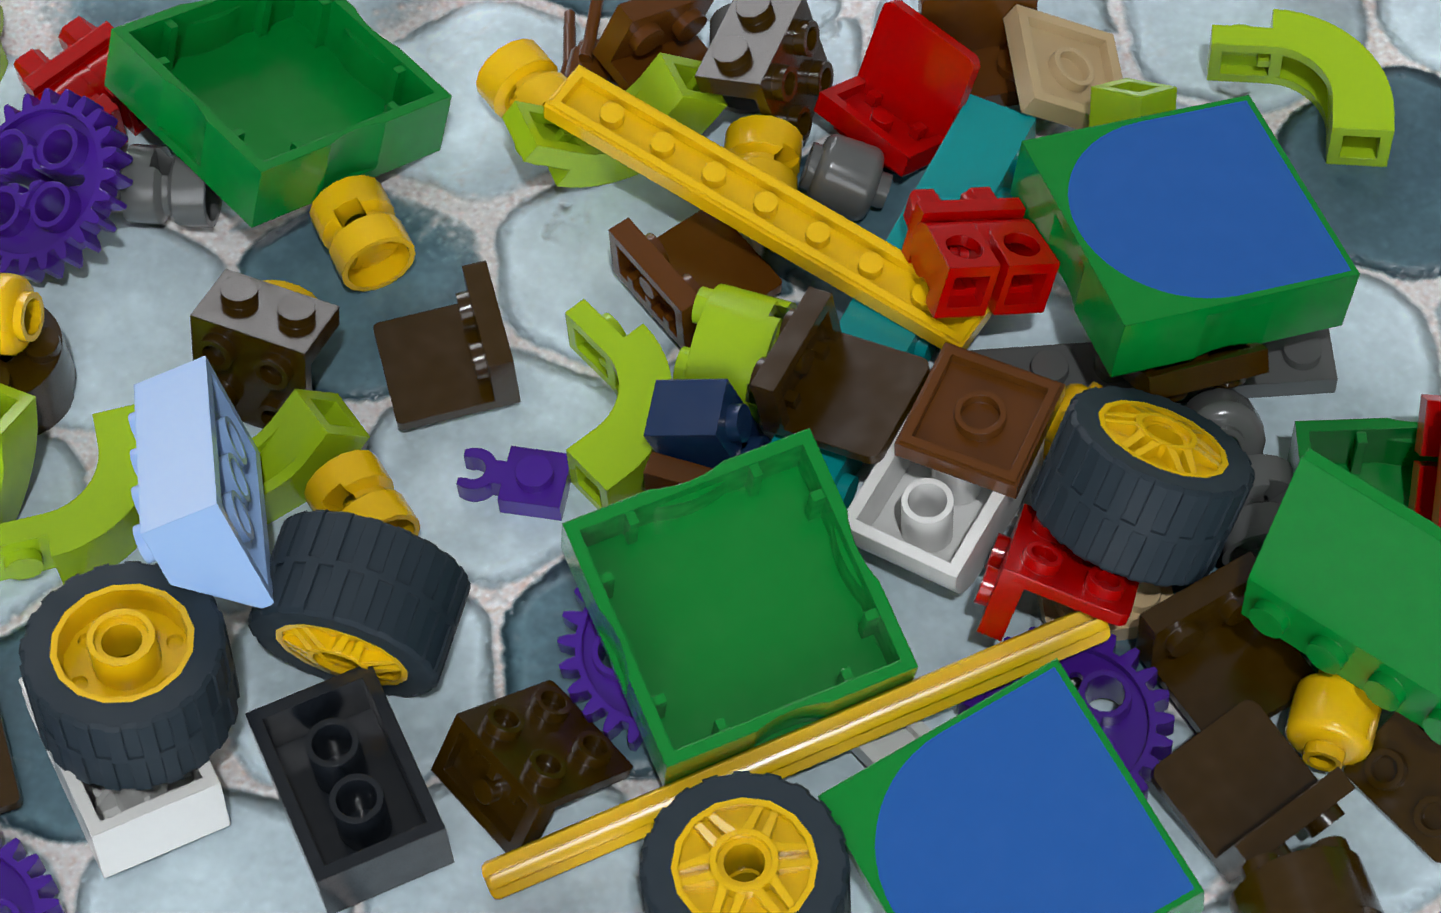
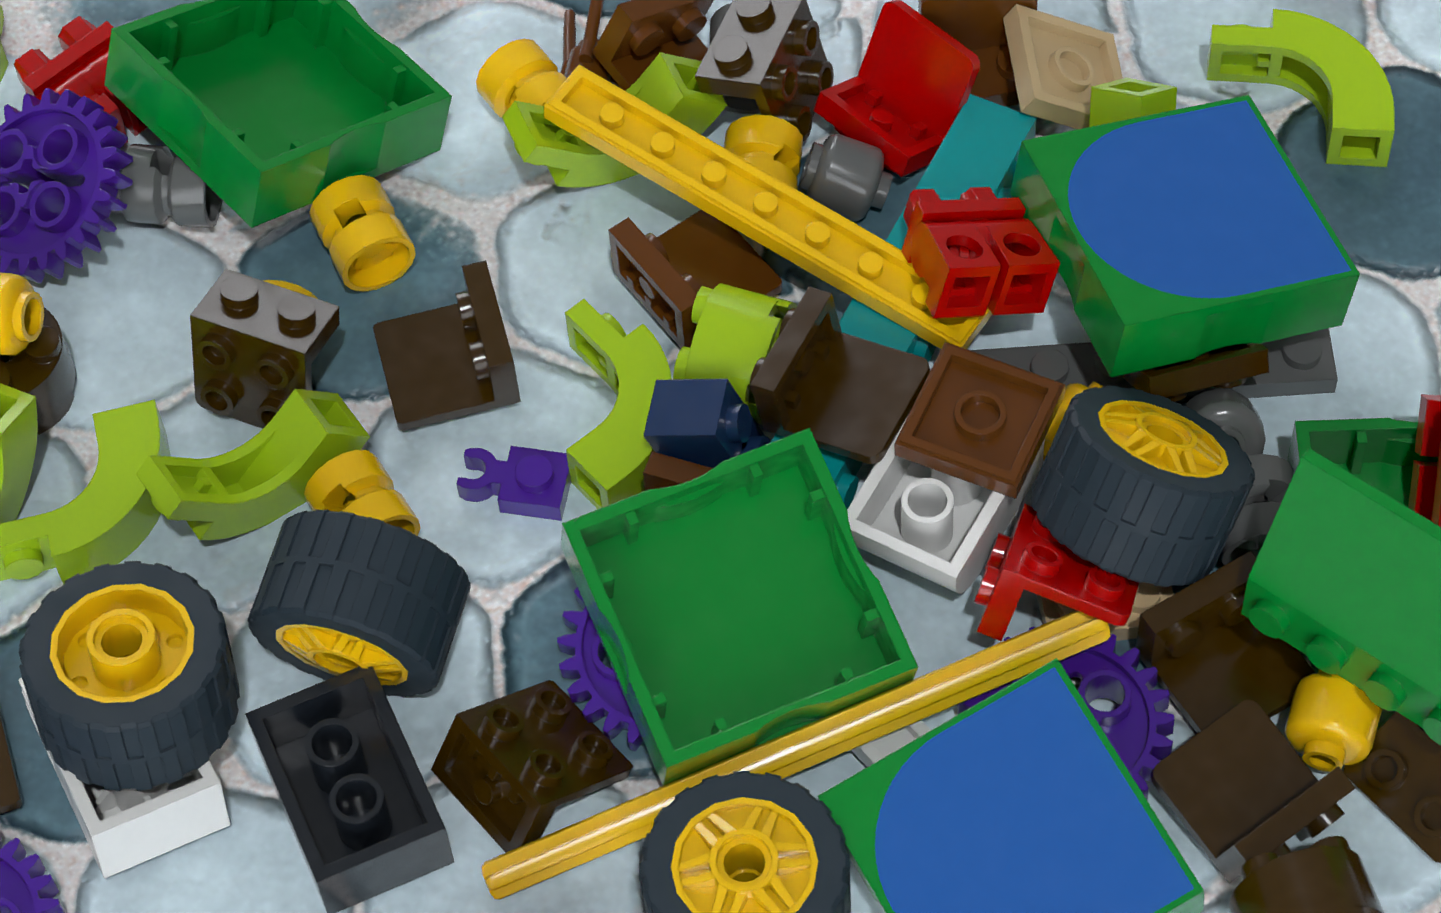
(199, 487): light blue slope -> none

